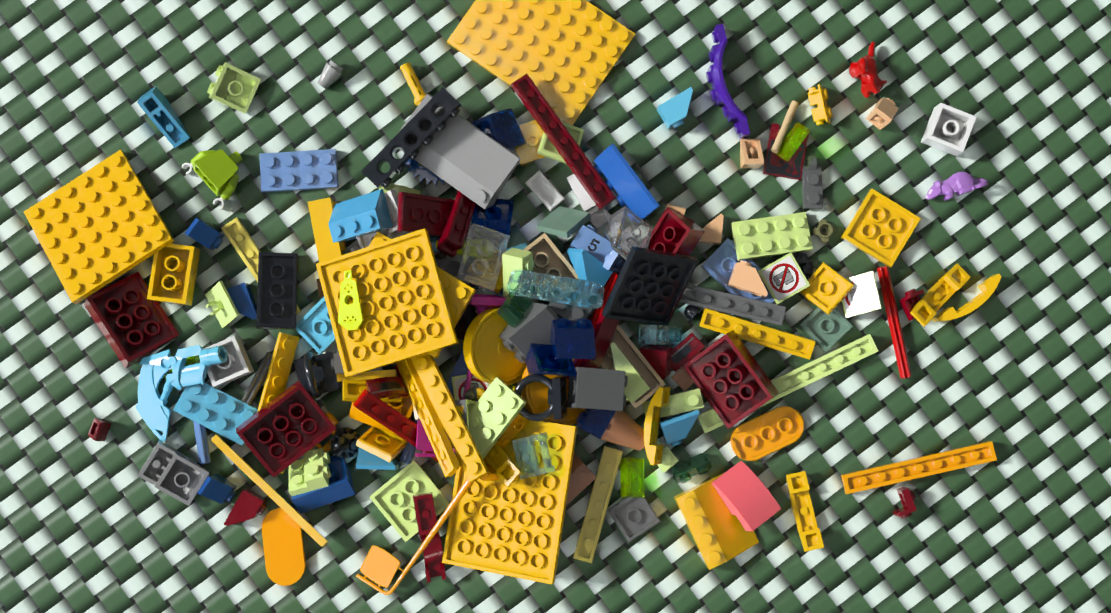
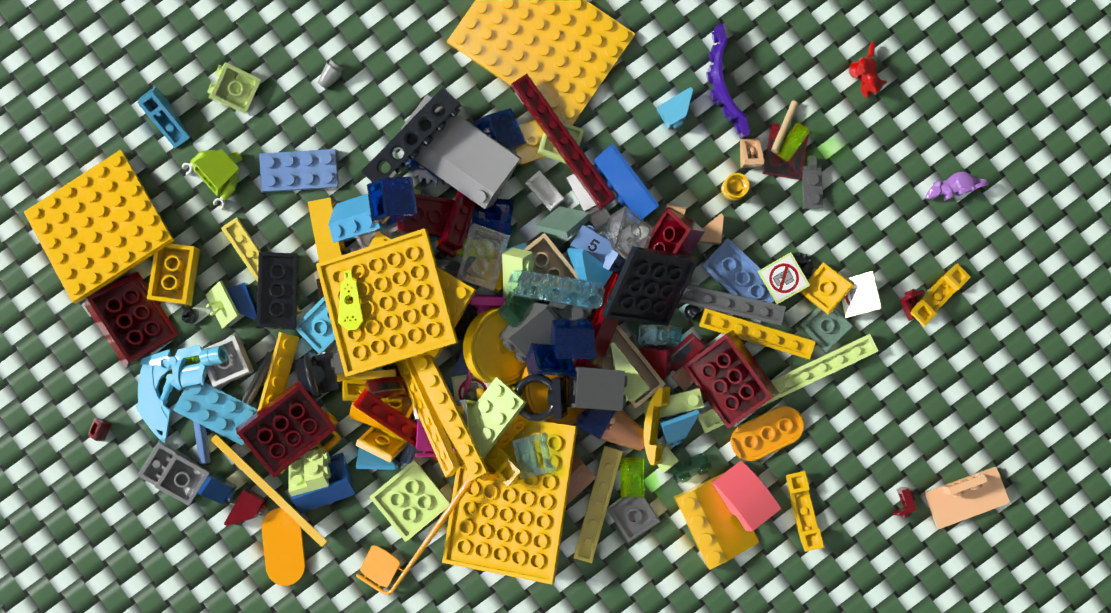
(191, 319): none -> black hinge
(205, 234): blue slope -> none
(338, 439): black gear -> none
(391, 200): none -> clear blue slope
(413, 82): yellow pin -> none
(426, 521): dark red piece -> none
(735, 187): none -> yellow wheel
(747, 279): light nougat slope -> none
(771, 236): yellowish green plate -> none
(819, 98): yellow hinge -> none
(824, 225): olive plate -> none
(880, 228): yellow plate -> none
(882, 113): light nougat slope -> none
(894, 322): red axle -> none
(918, 467): light orange plate -> none
(948, 129): white brick -> none
(966, 497): none -> light nougat bracket
(987, 288): yellow slope -> none

